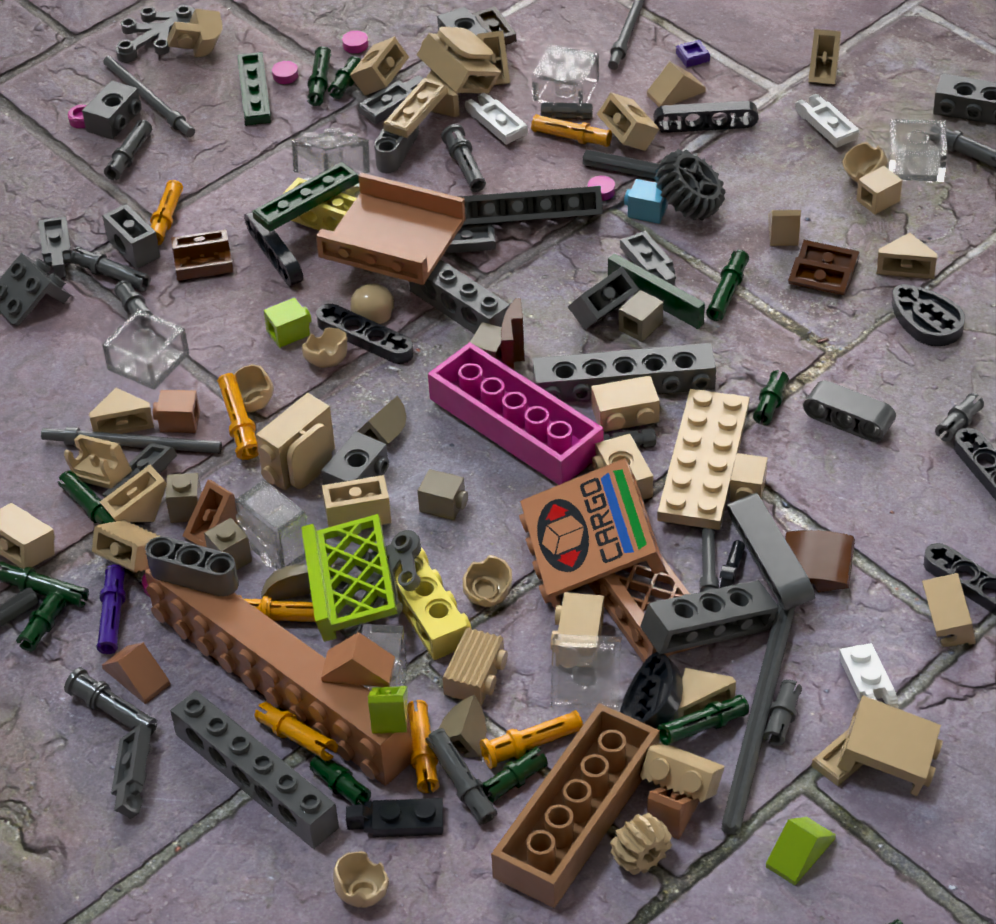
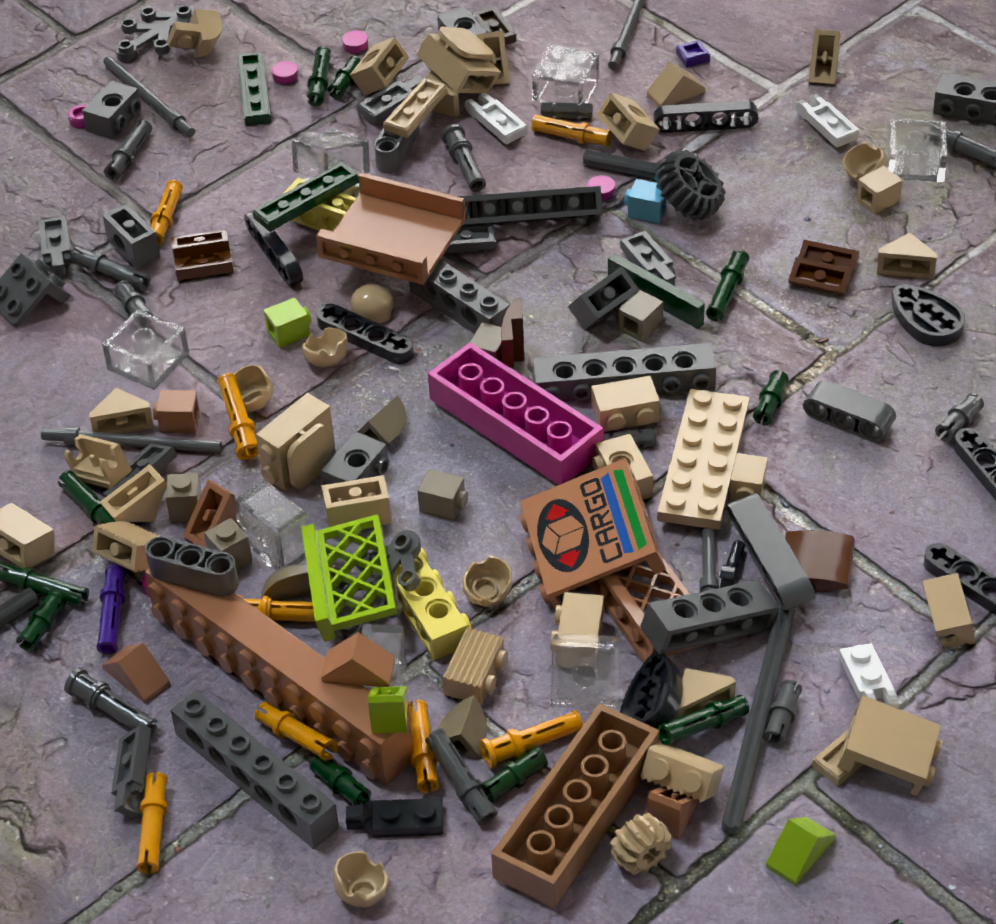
(153, 809): none -> light orange pin
(784, 227): tan slope -> none

